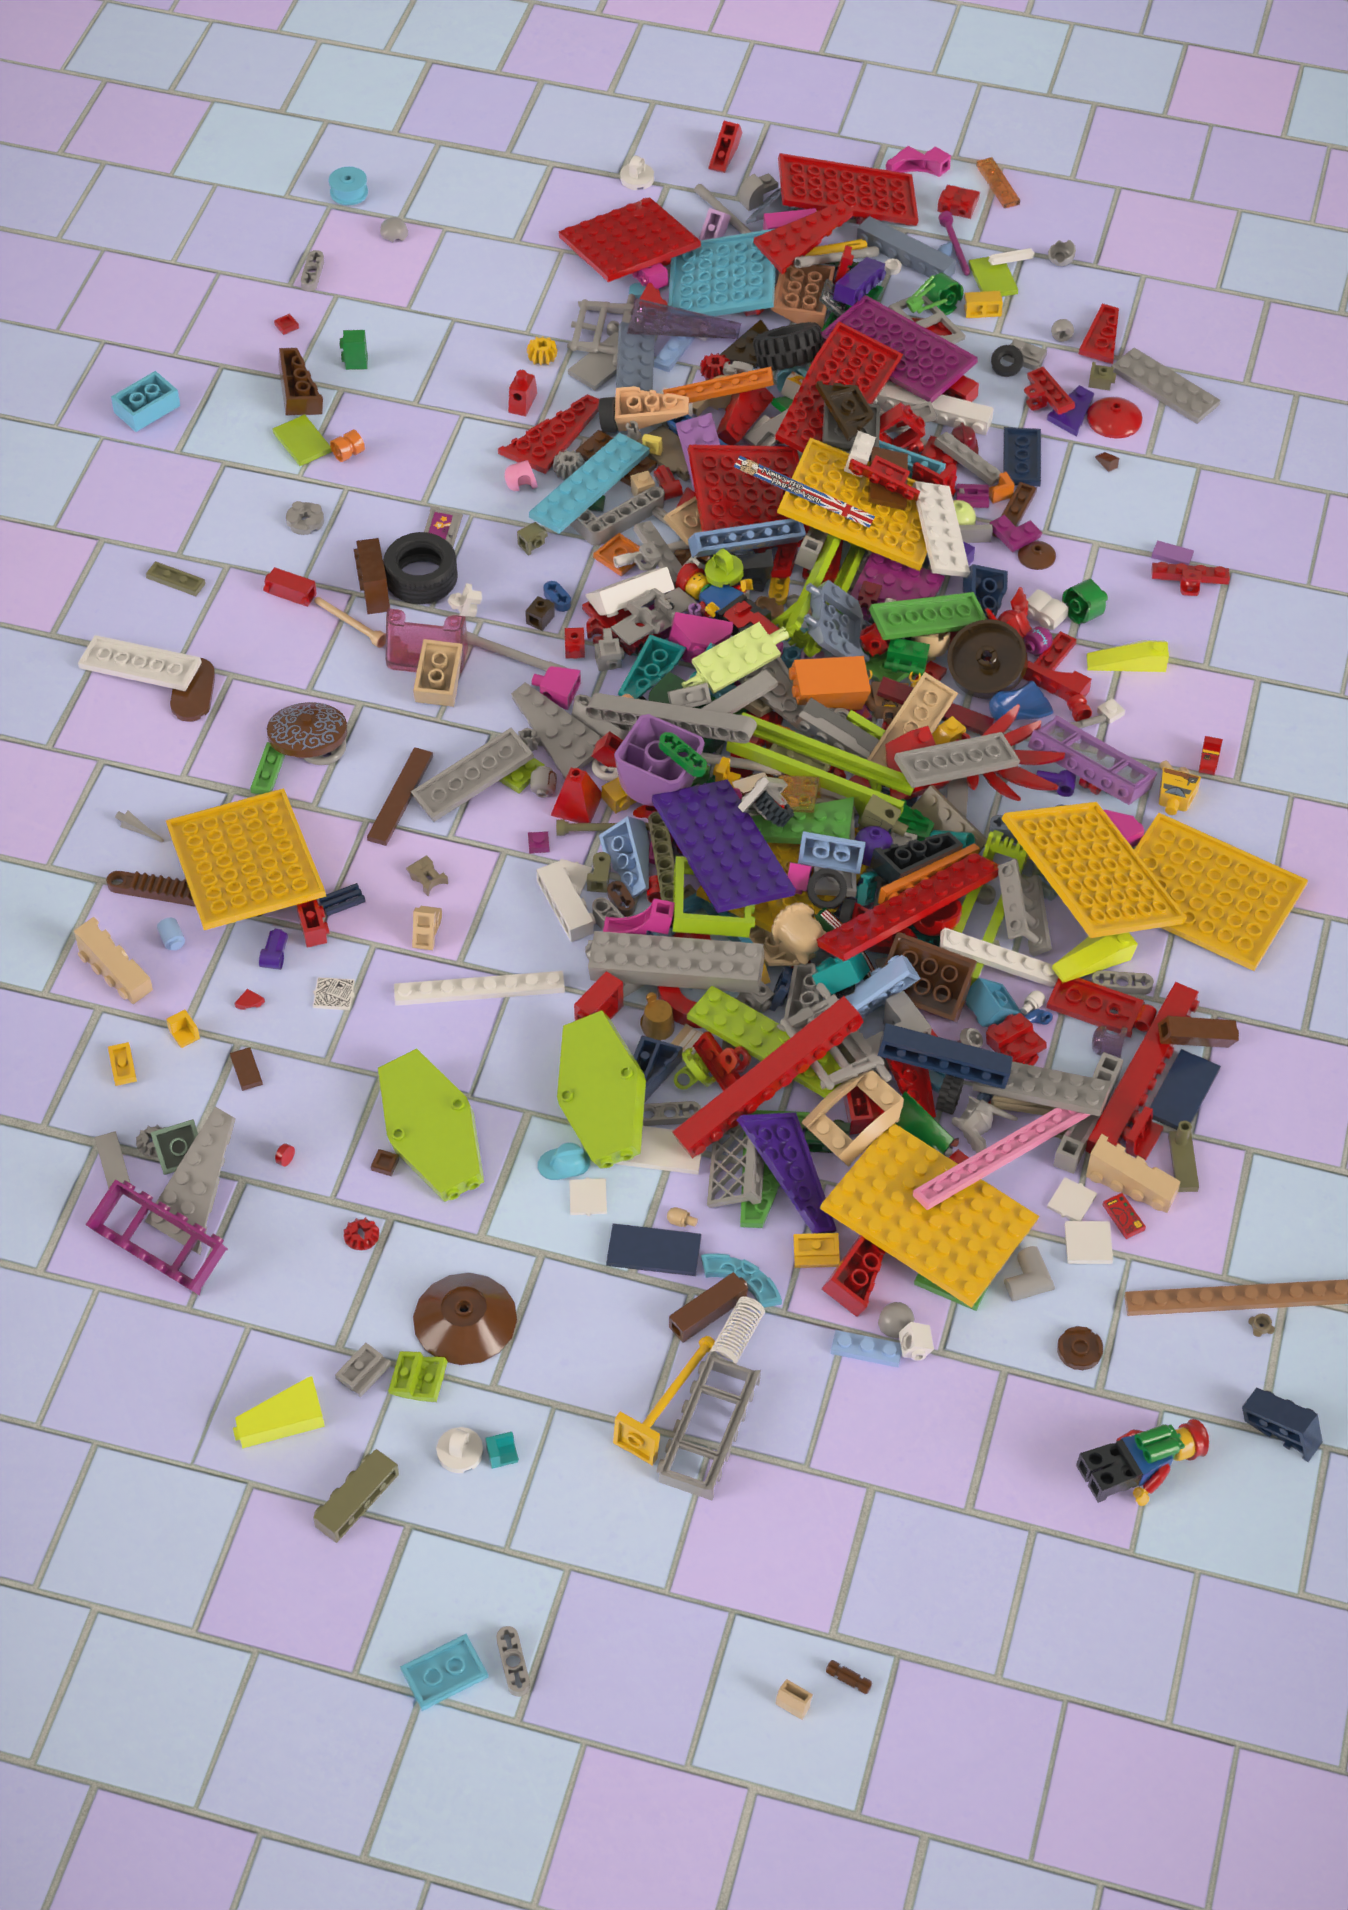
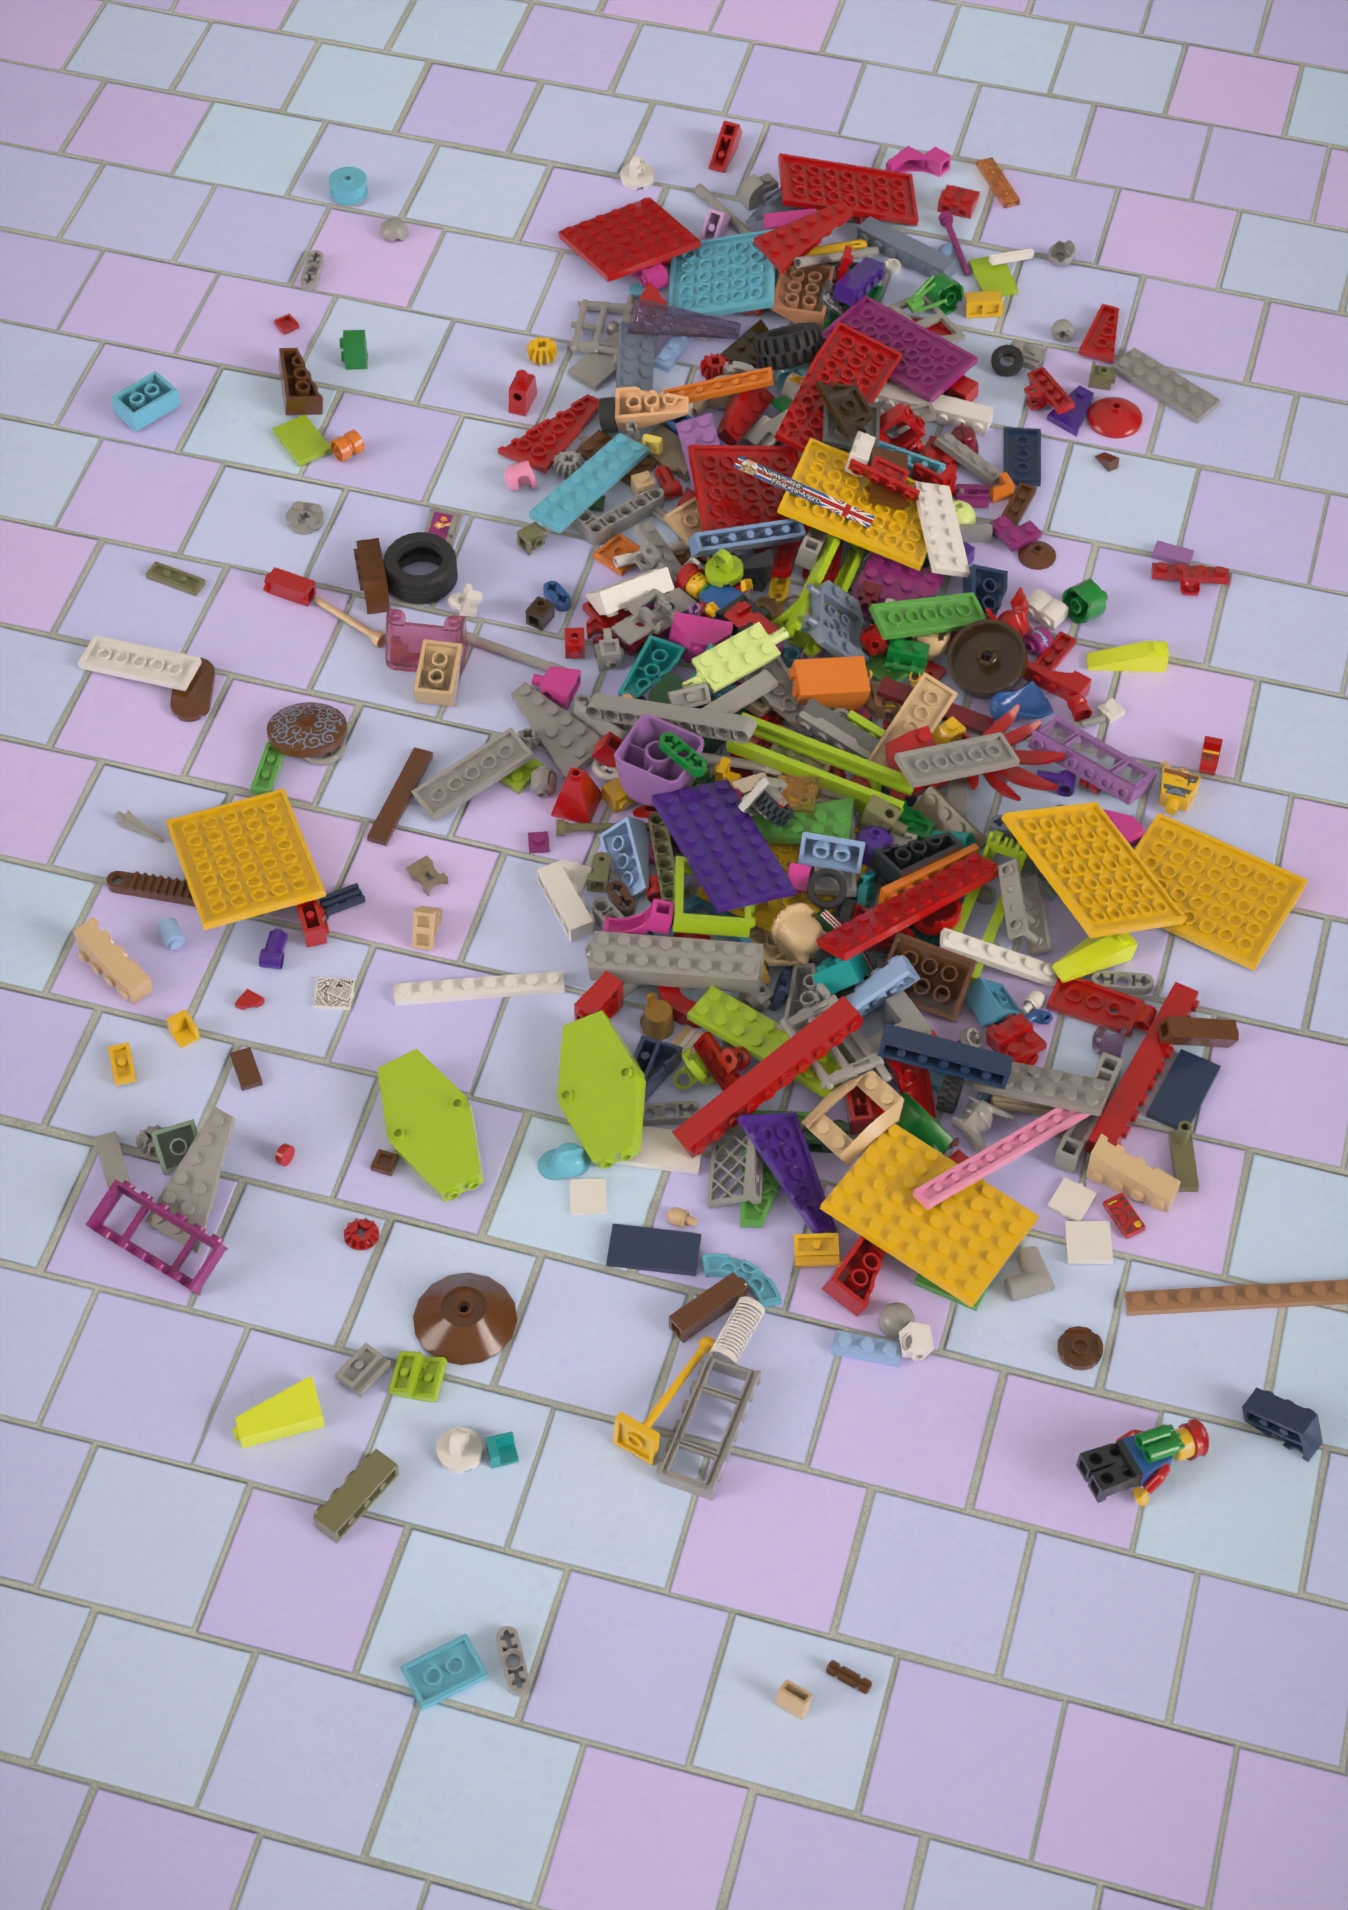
(1143, 1135): red bracket -> none
(1263, 1319): dark tan plate -> none

